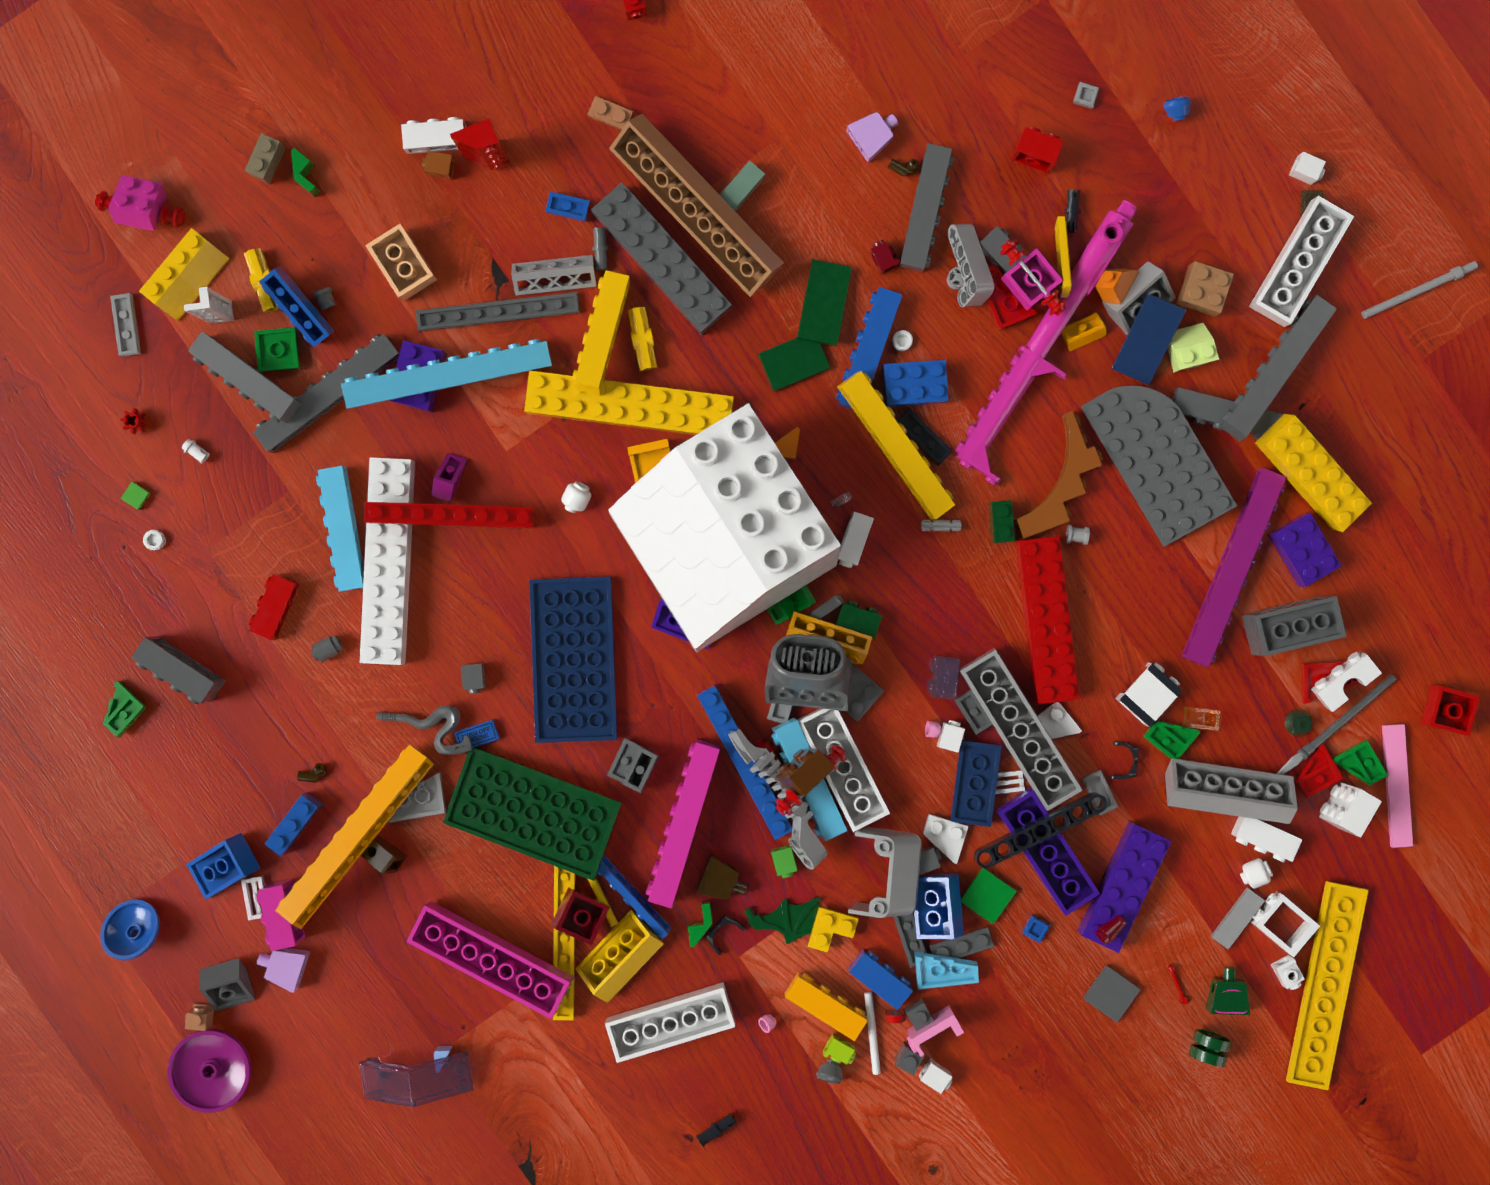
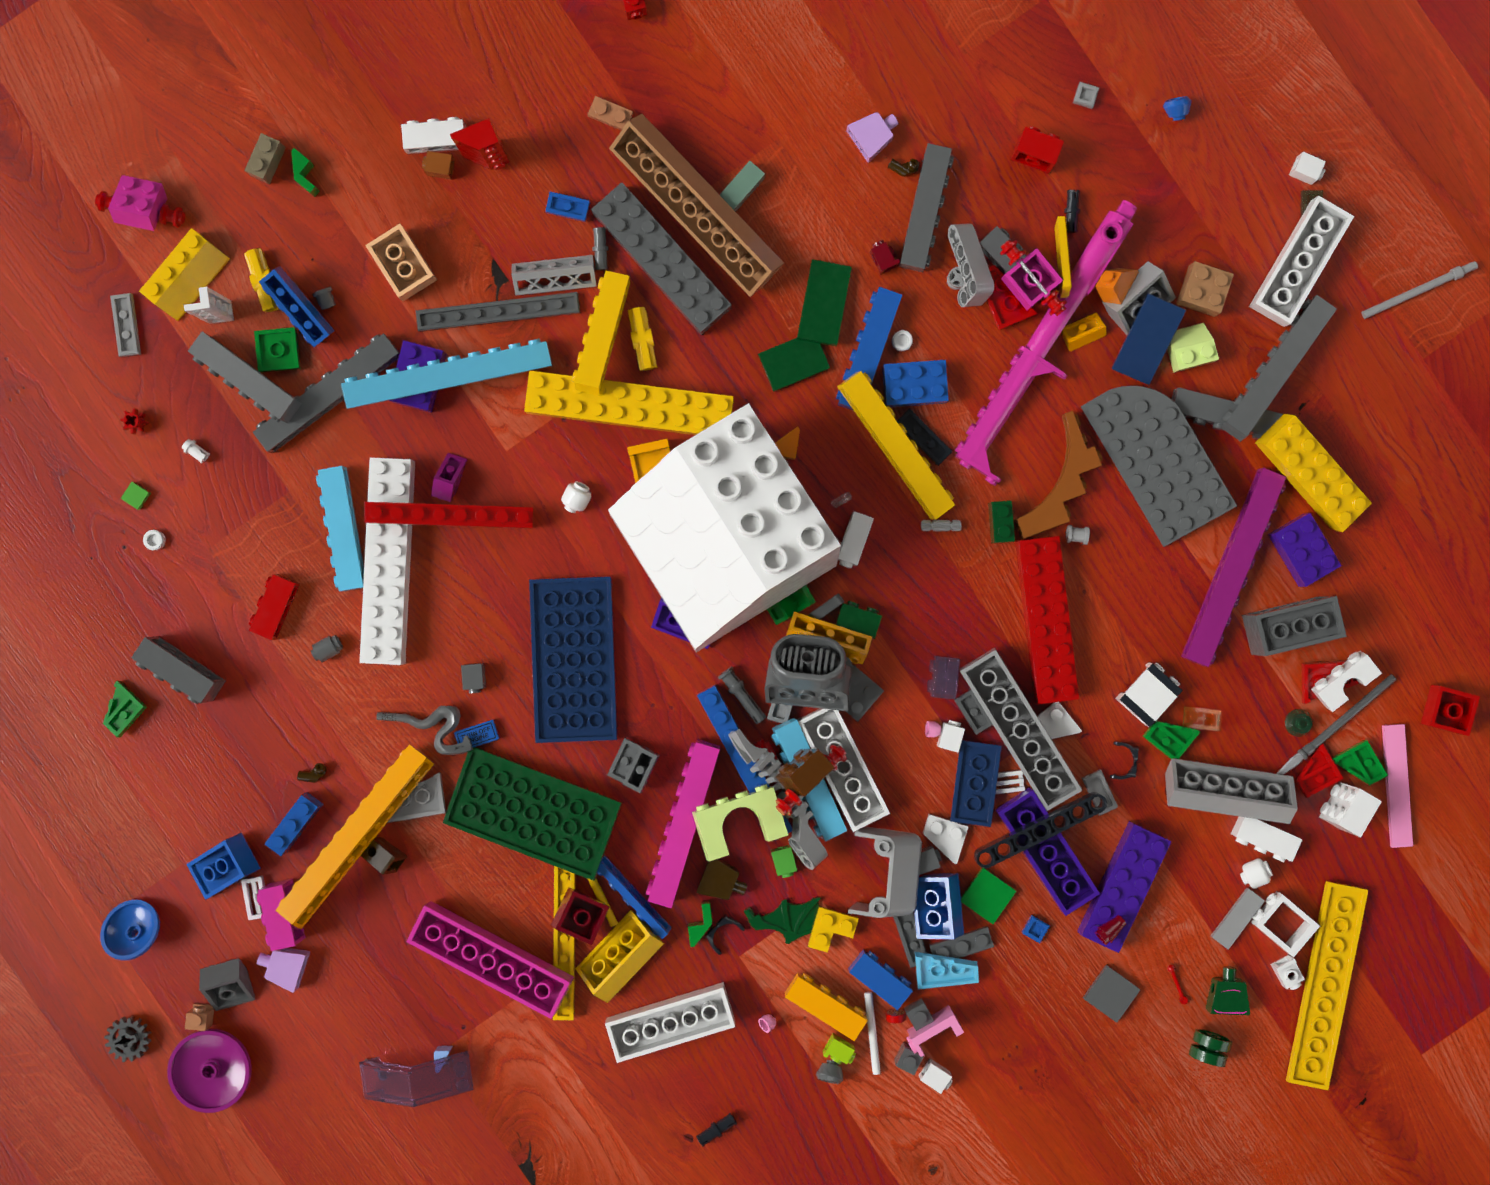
(128, 1029): none -> dark grey gear
(710, 819): none -> yellowish green arch
(737, 688): none -> dark grey pin

